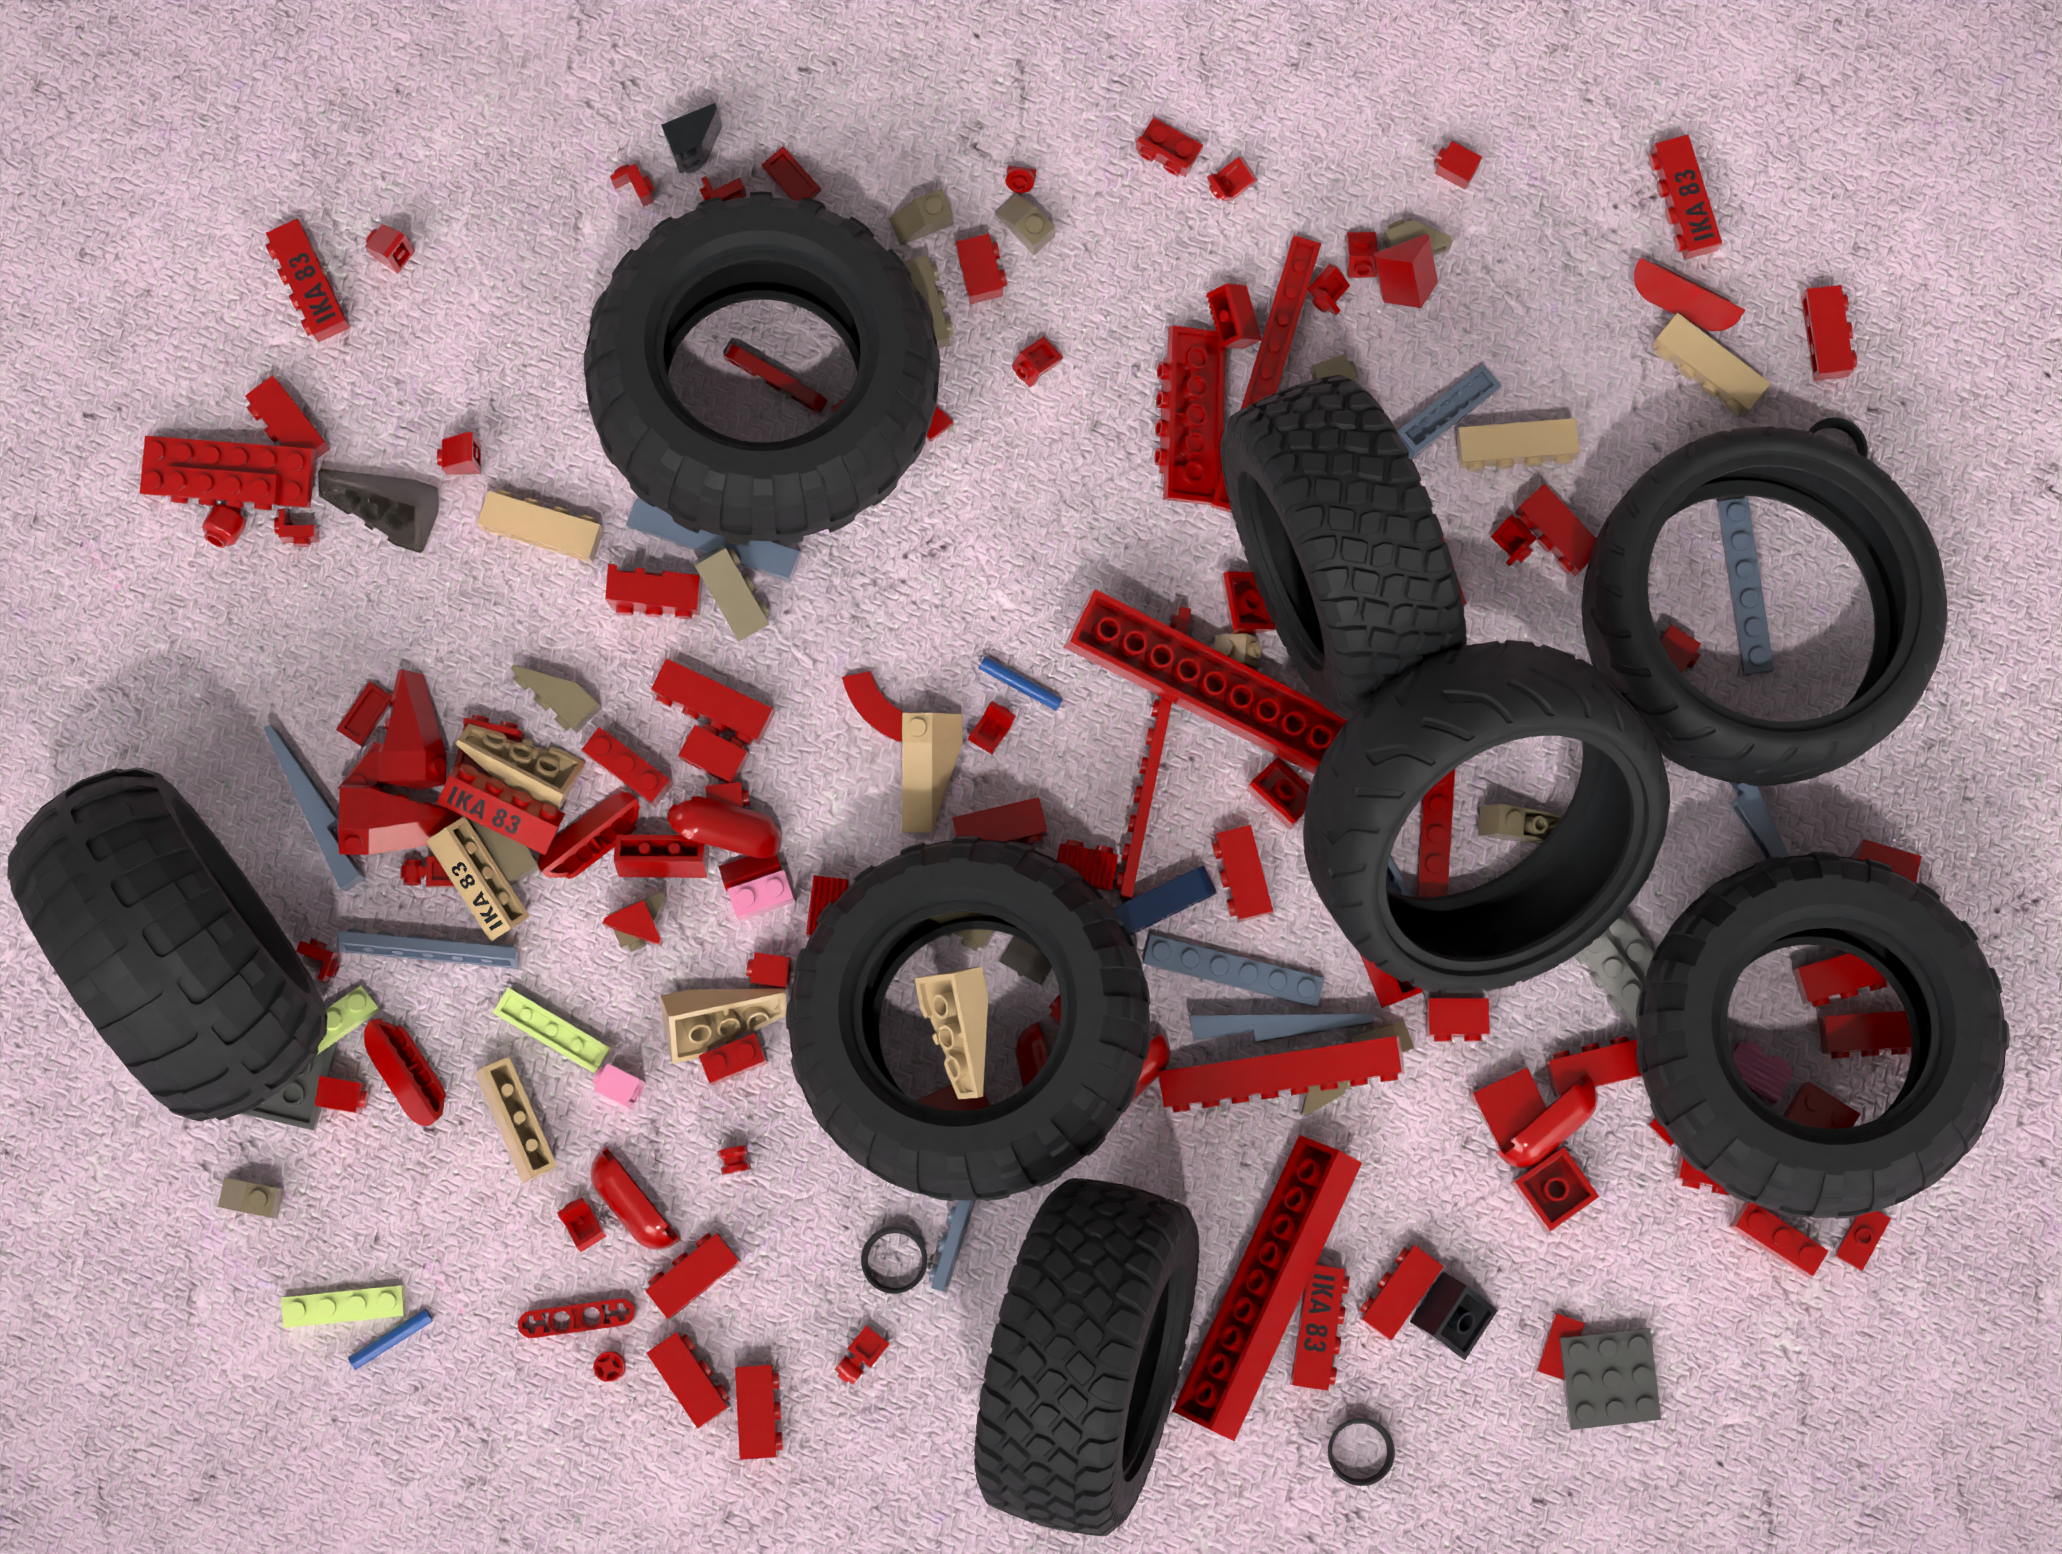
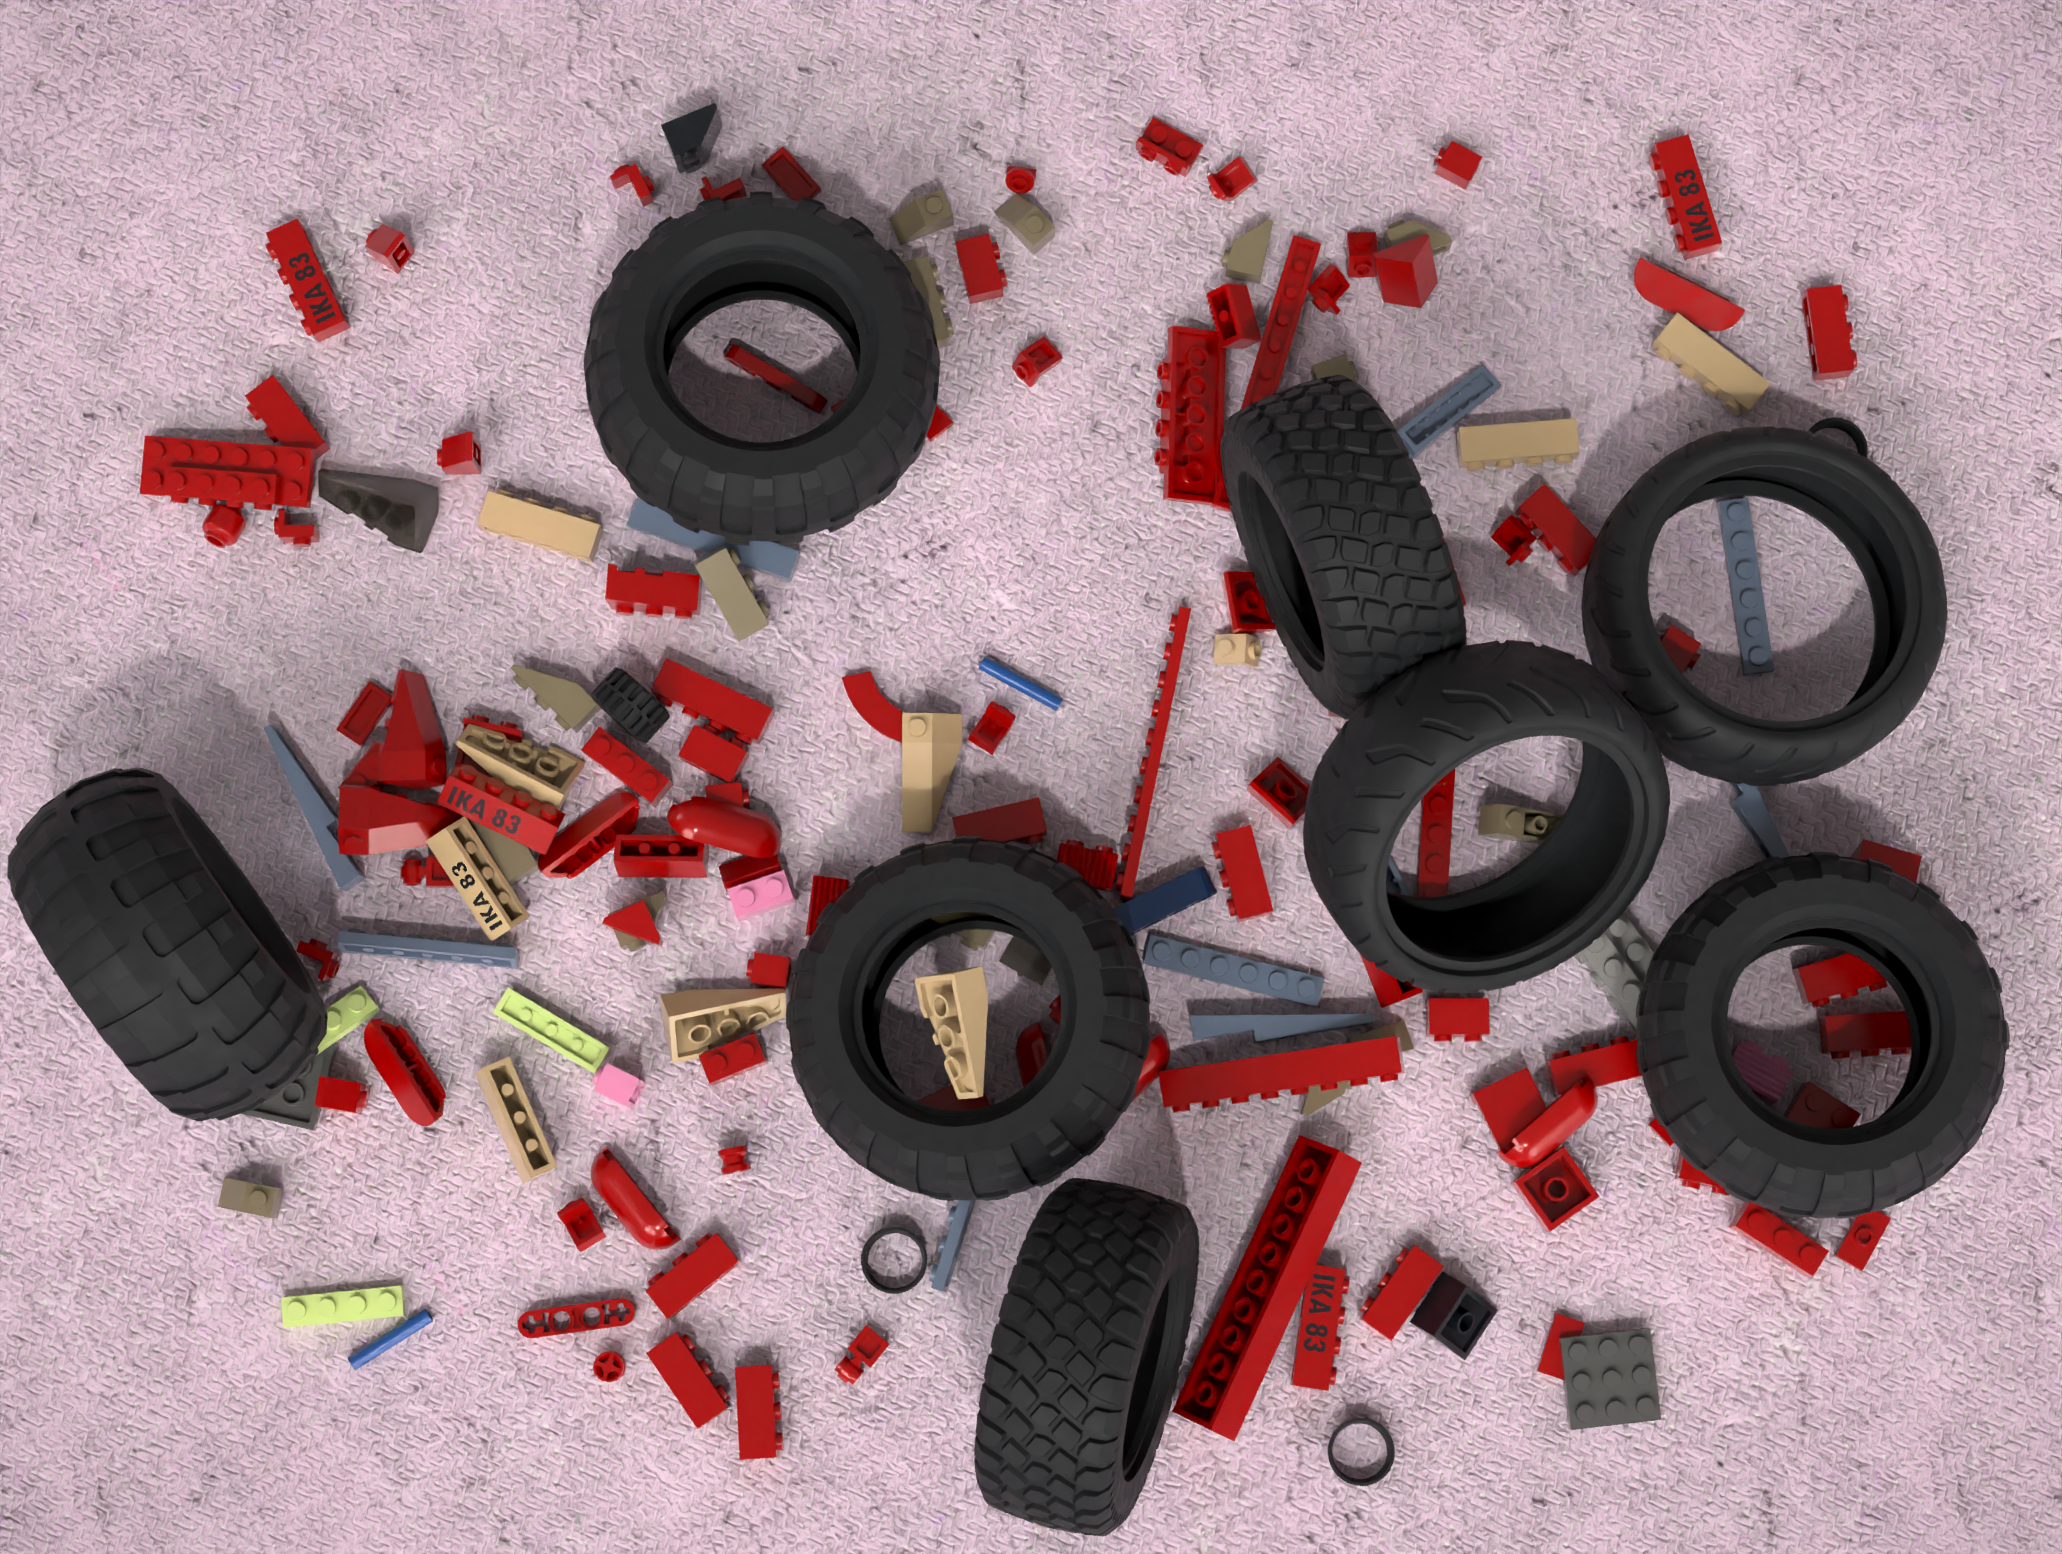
(630, 705): none -> black tyre
(1203, 681): red brick -> none
(1248, 254): none -> dark tan slope

